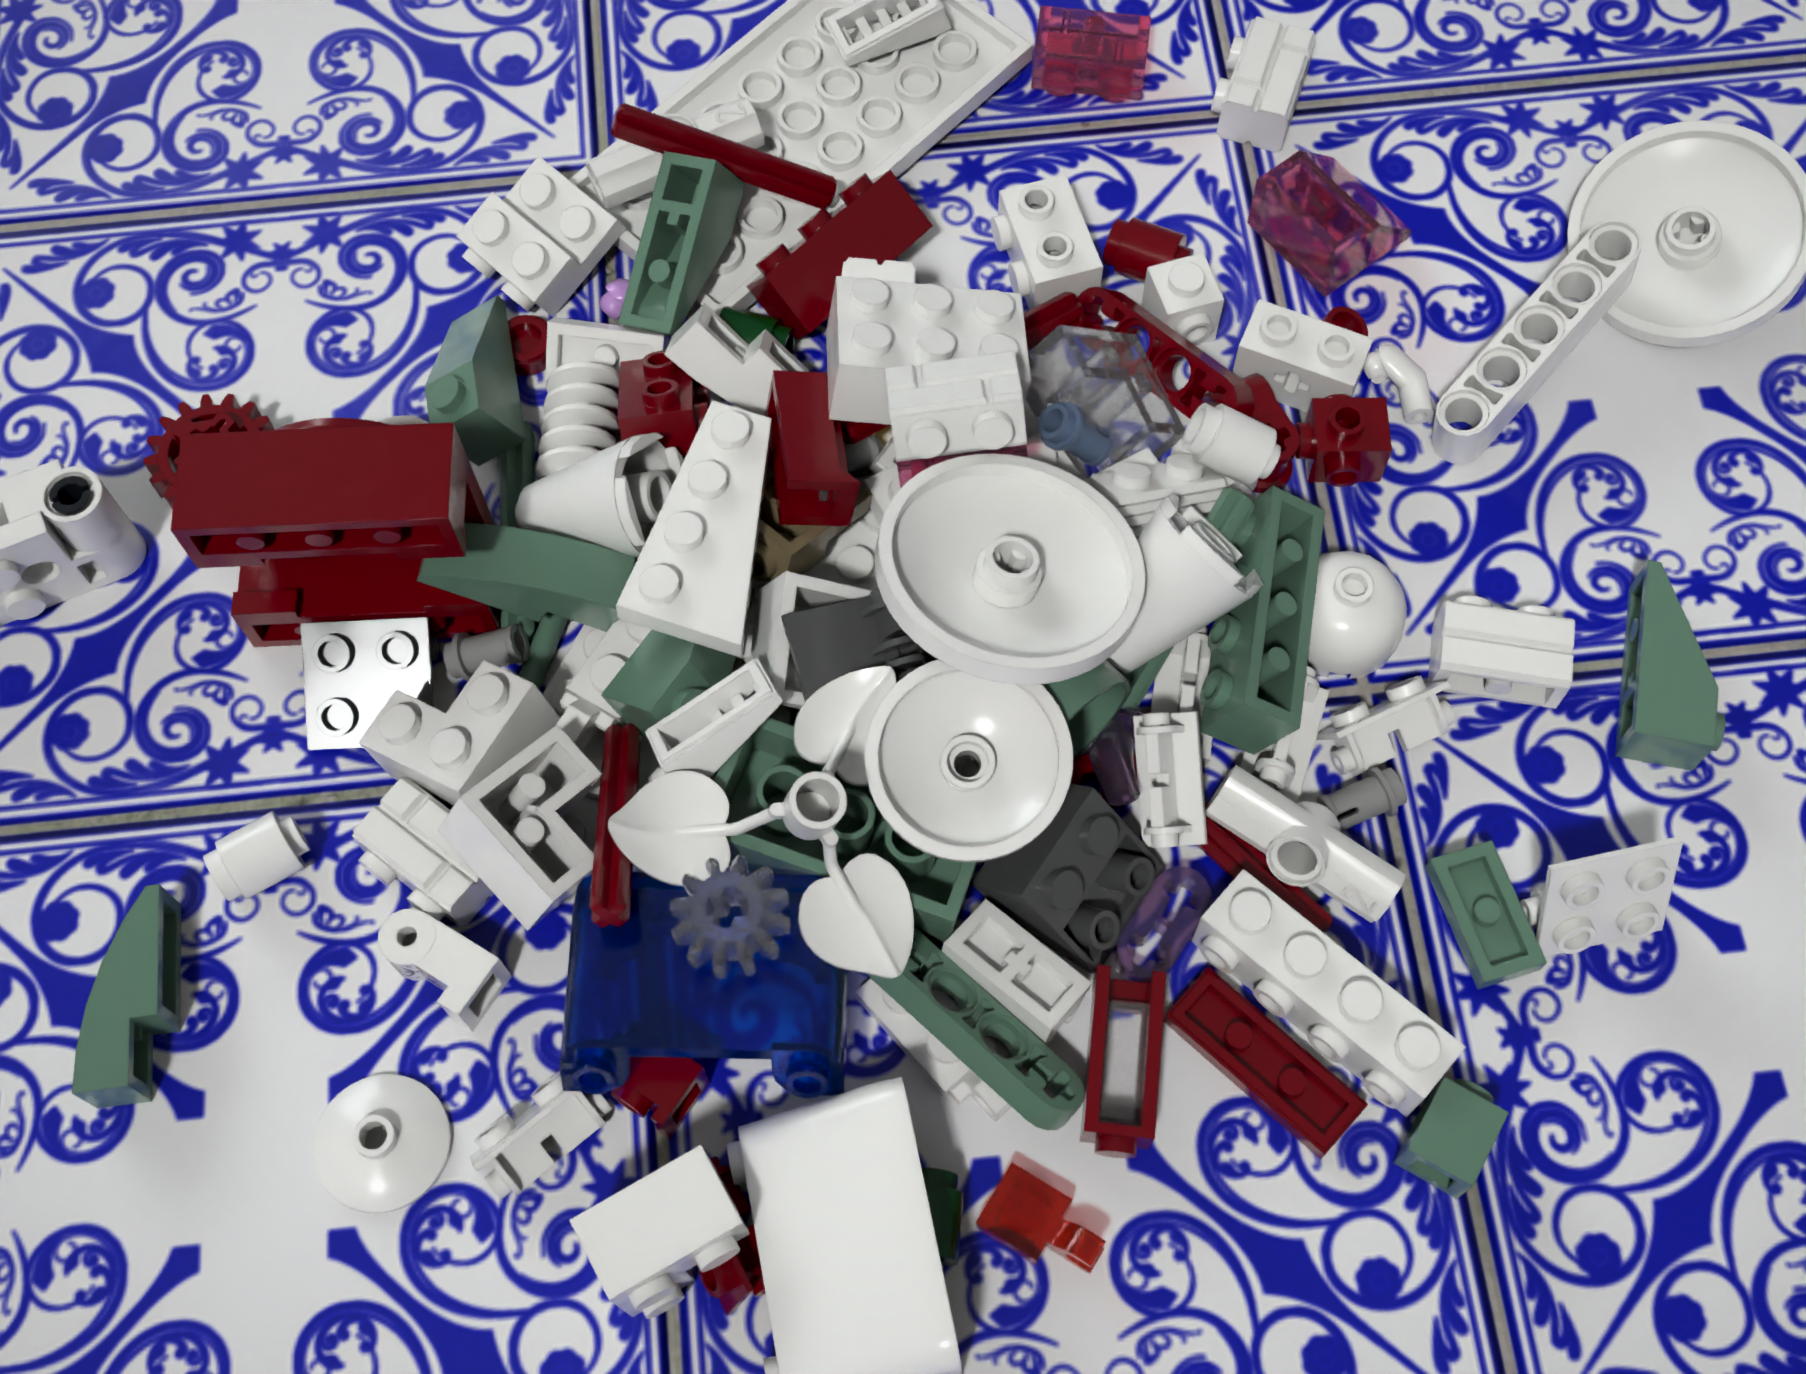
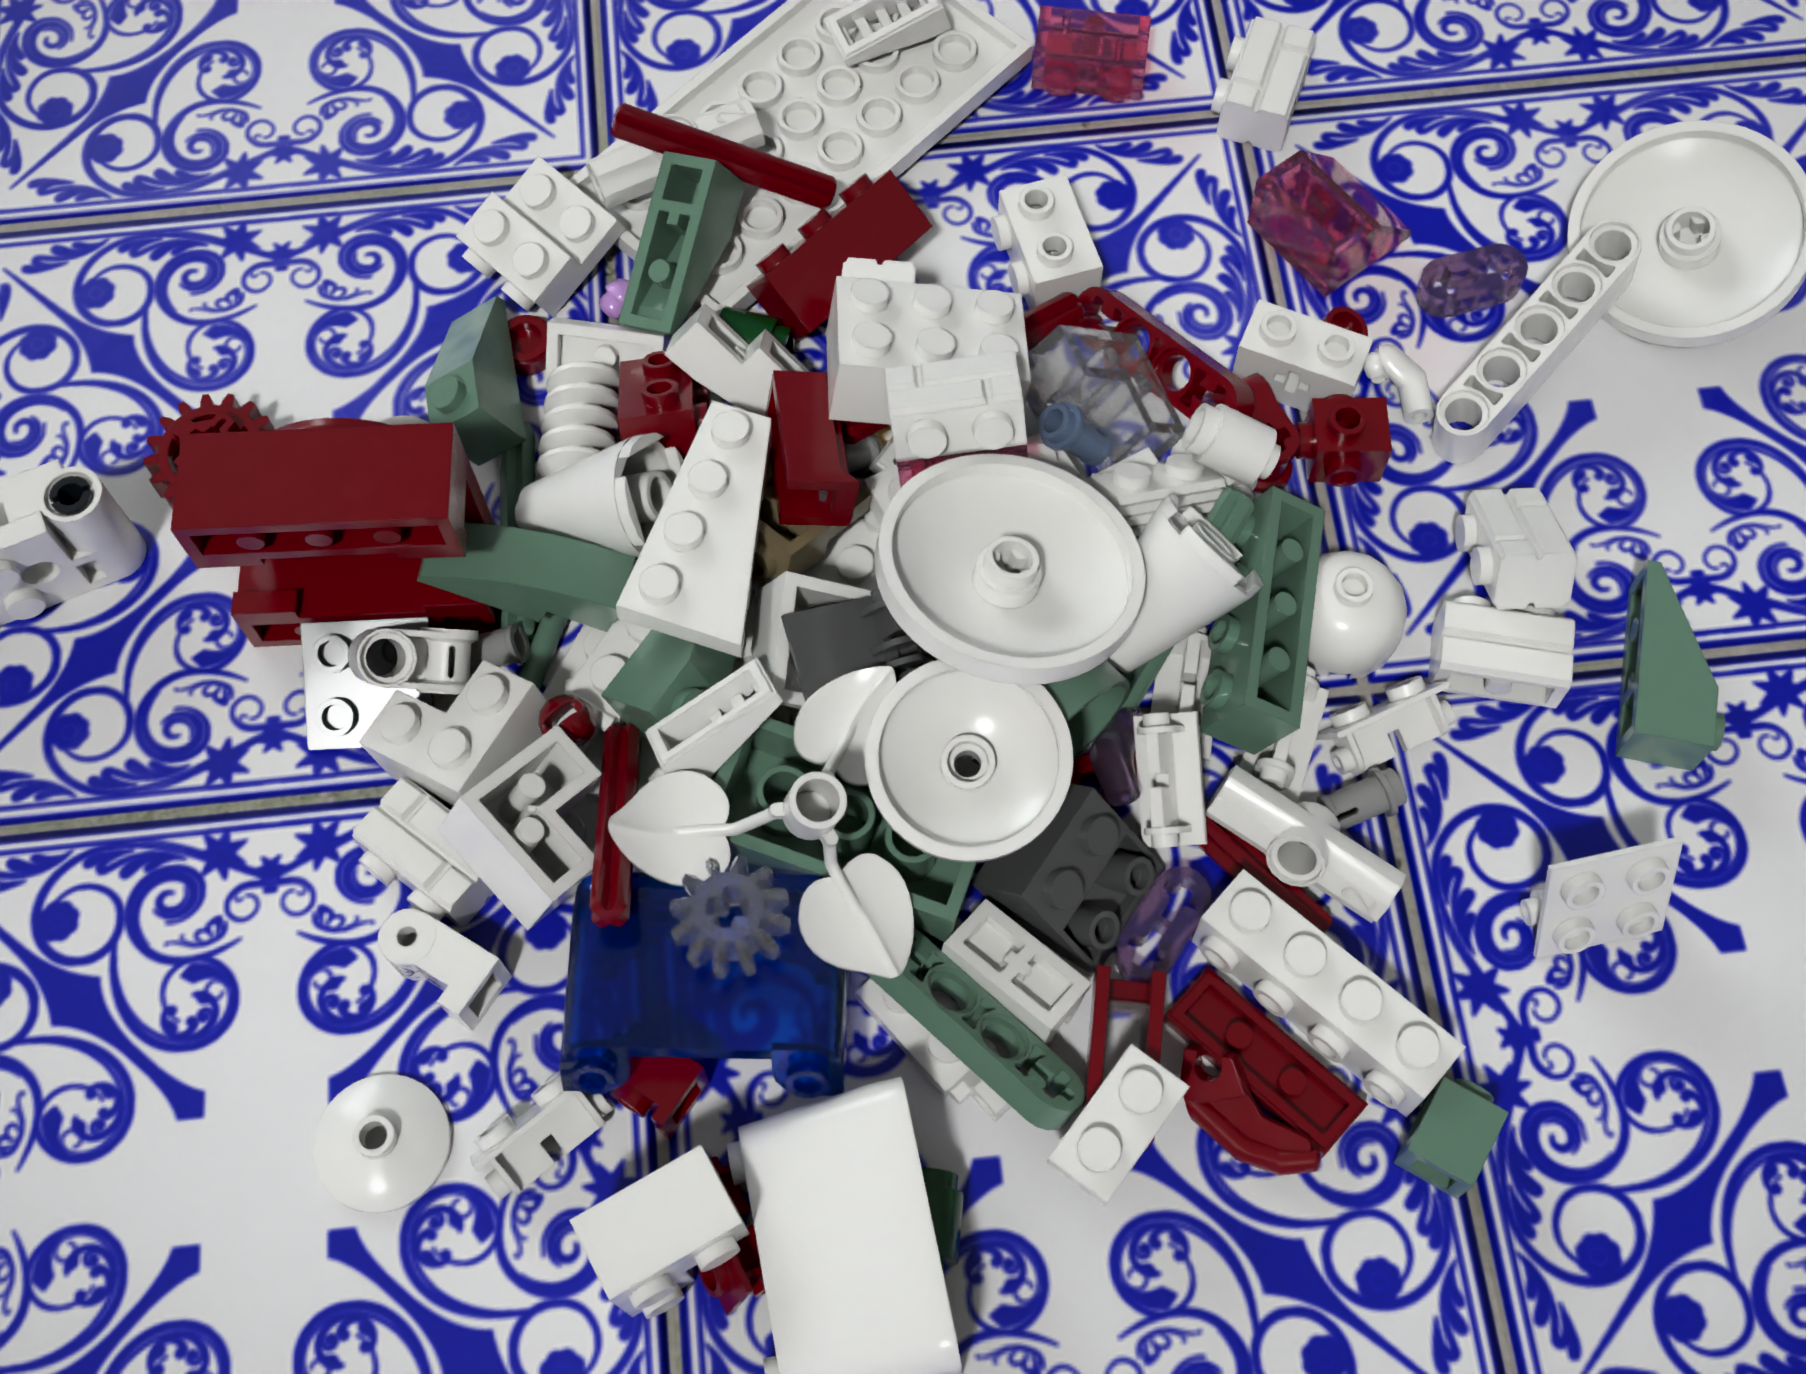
(130, 1002): sand green slope -> none
(257, 856): white brick -> none
(427, 659): none -> white piece
(578, 726): none -> dark red hinge
(1030, 1218): clear red plate -> none
(1117, 1124): none -> white plate
(1142, 244): dark red brick -> none
(1185, 297): white brick -> none
(1233, 1119): none -> dark red piece
(1473, 285): none -> clear purple beam
(1485, 914): sand green plate -> none
(1516, 548): none -> white brick

